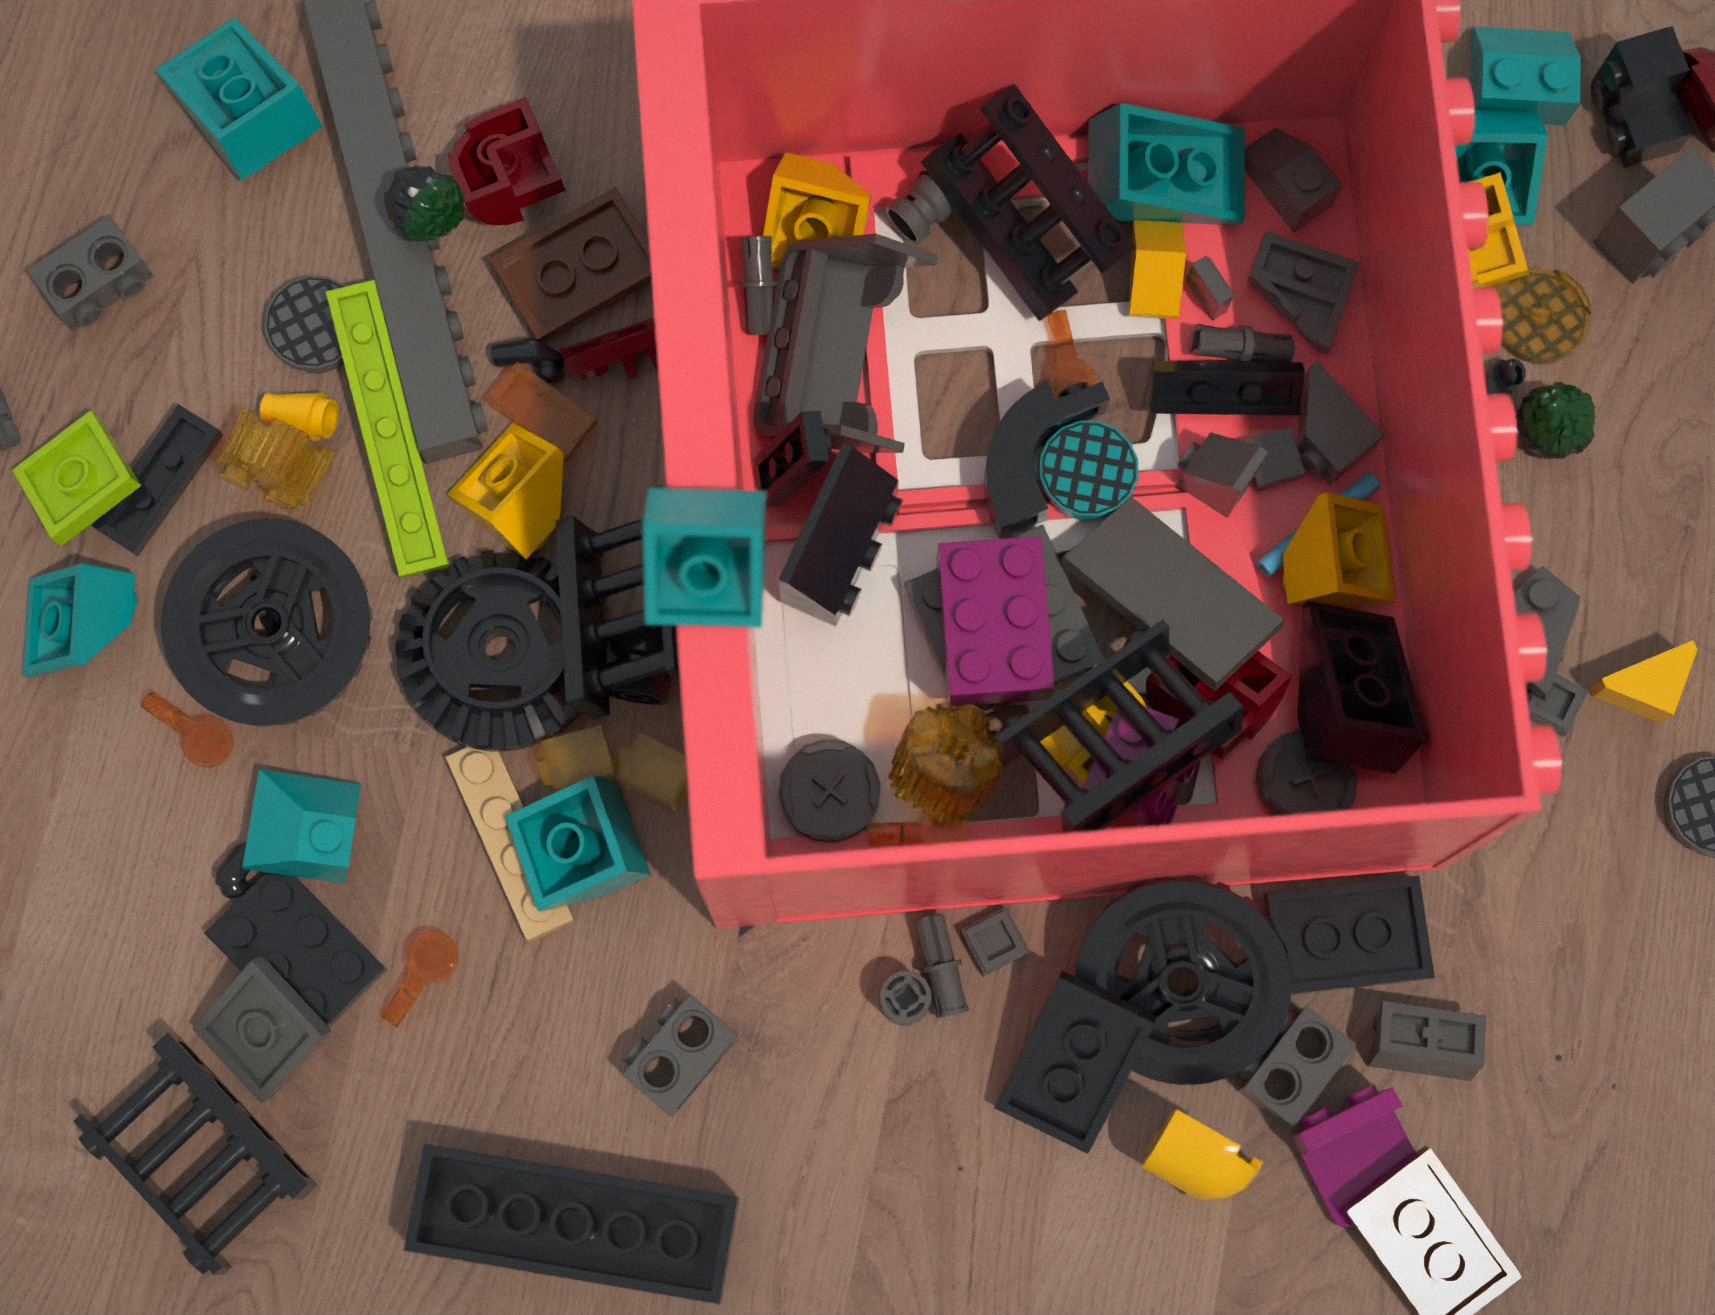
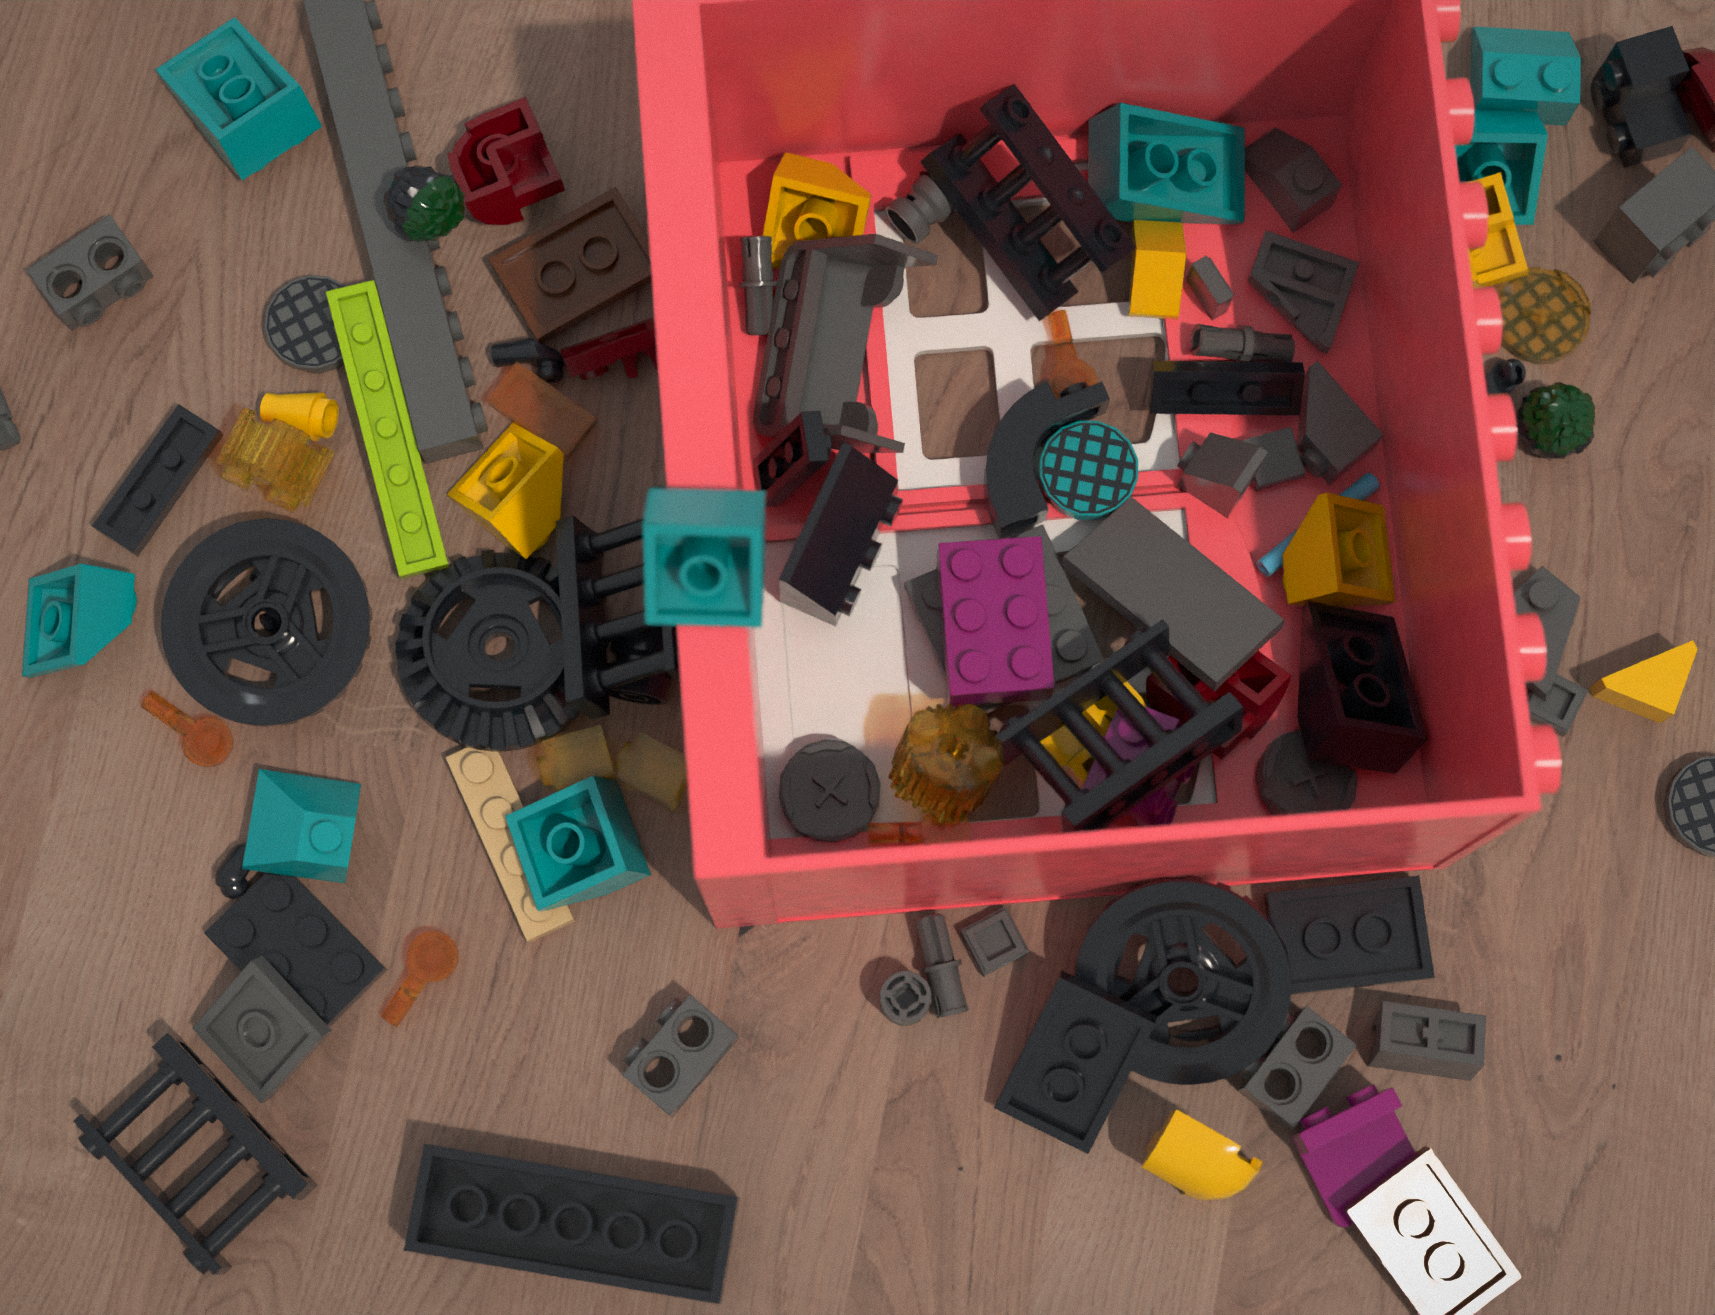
(76, 478): lime plate -> none

